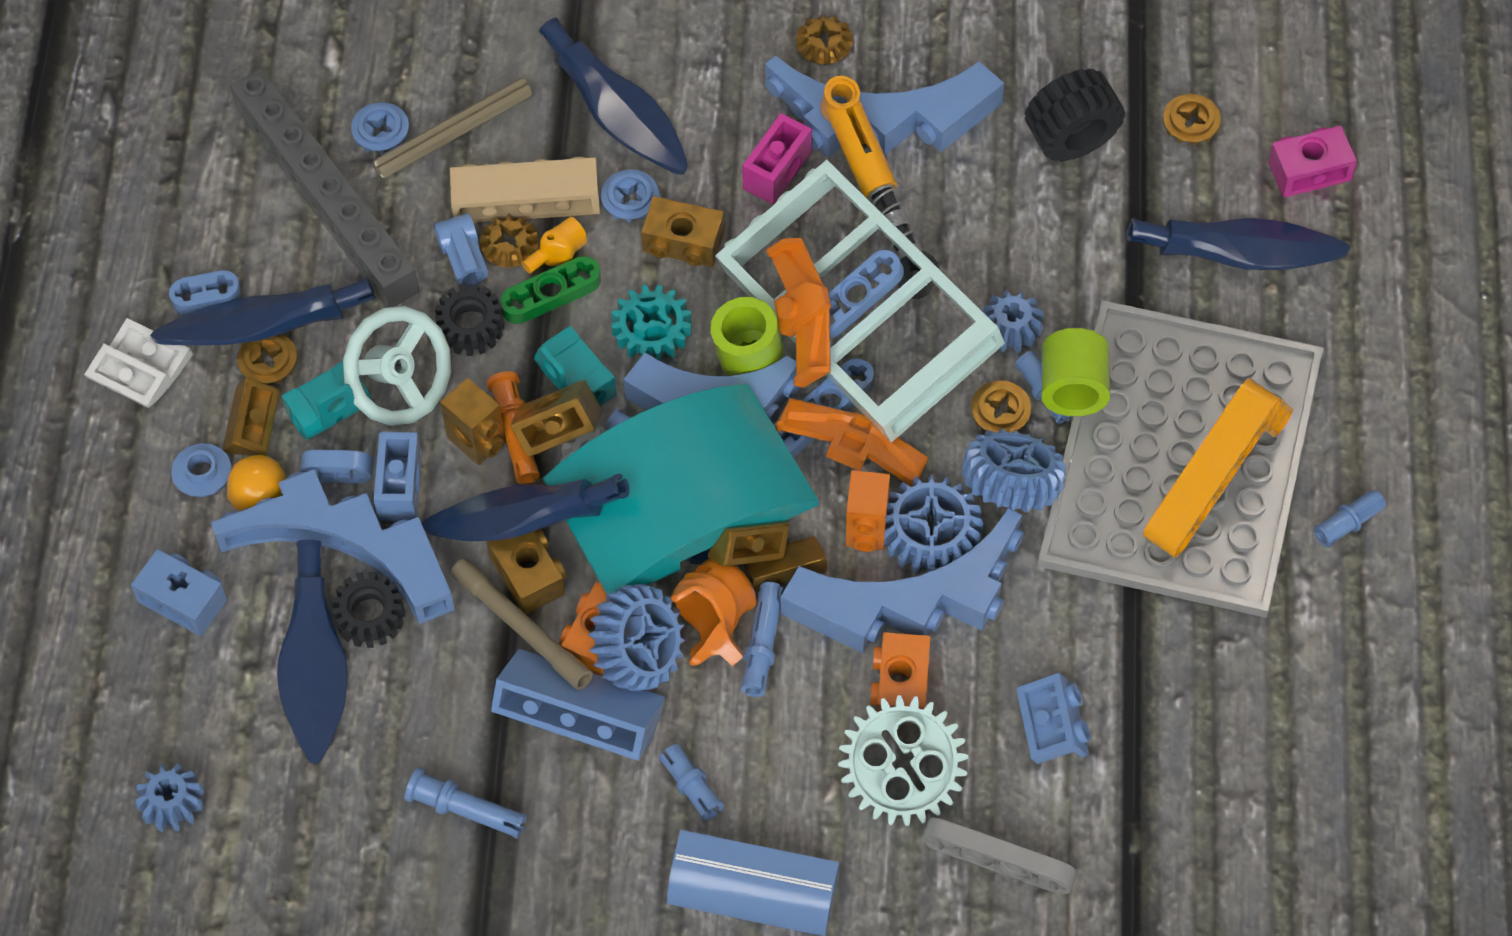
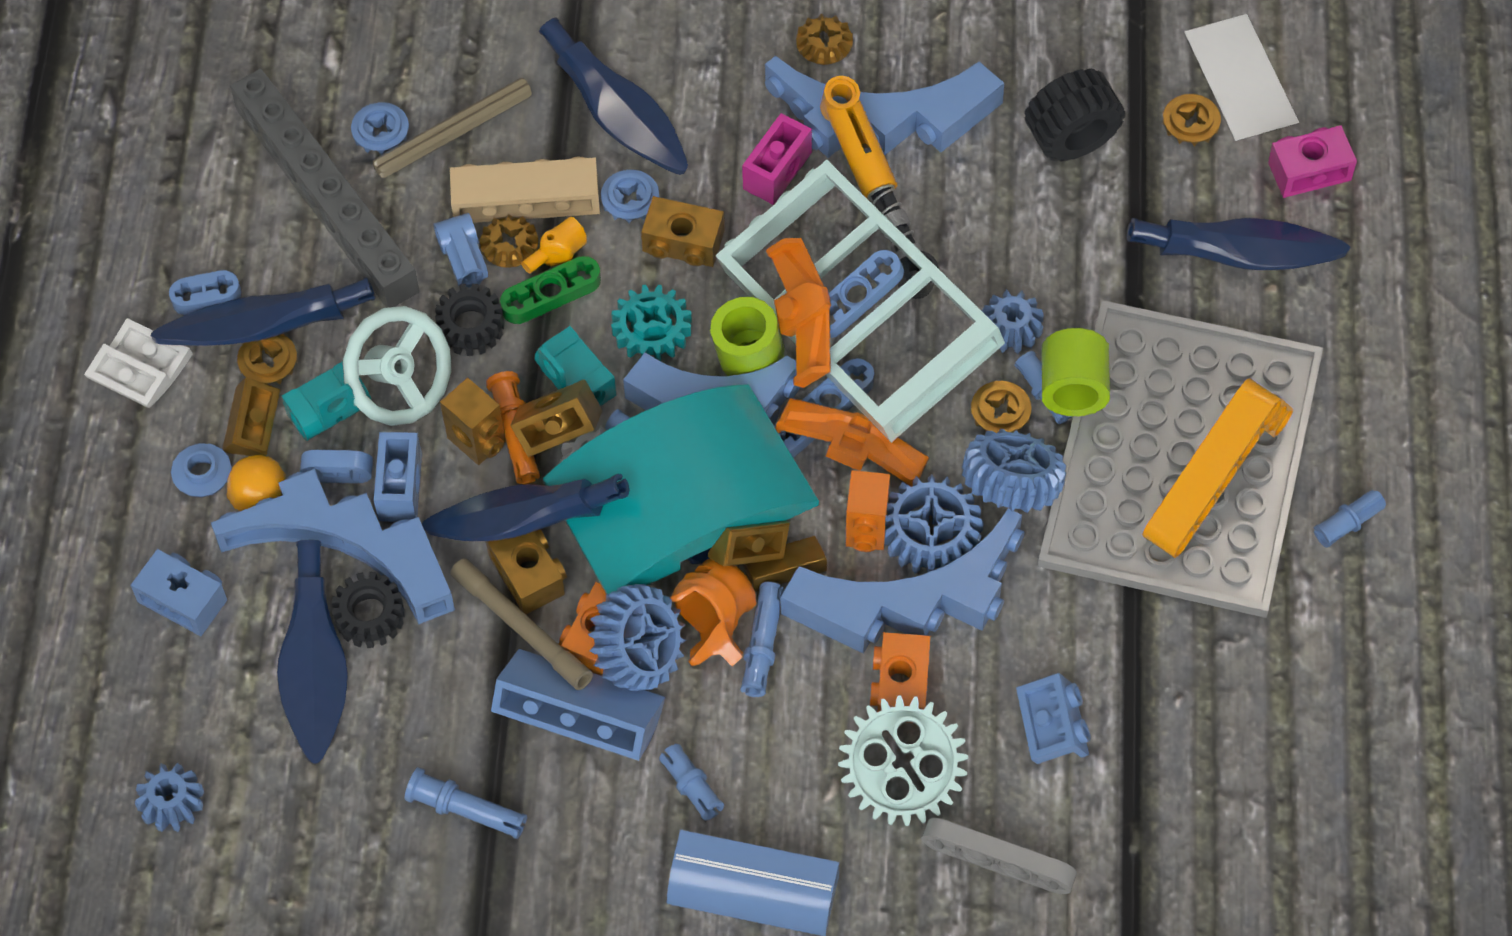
(1241, 77): none -> white sticker

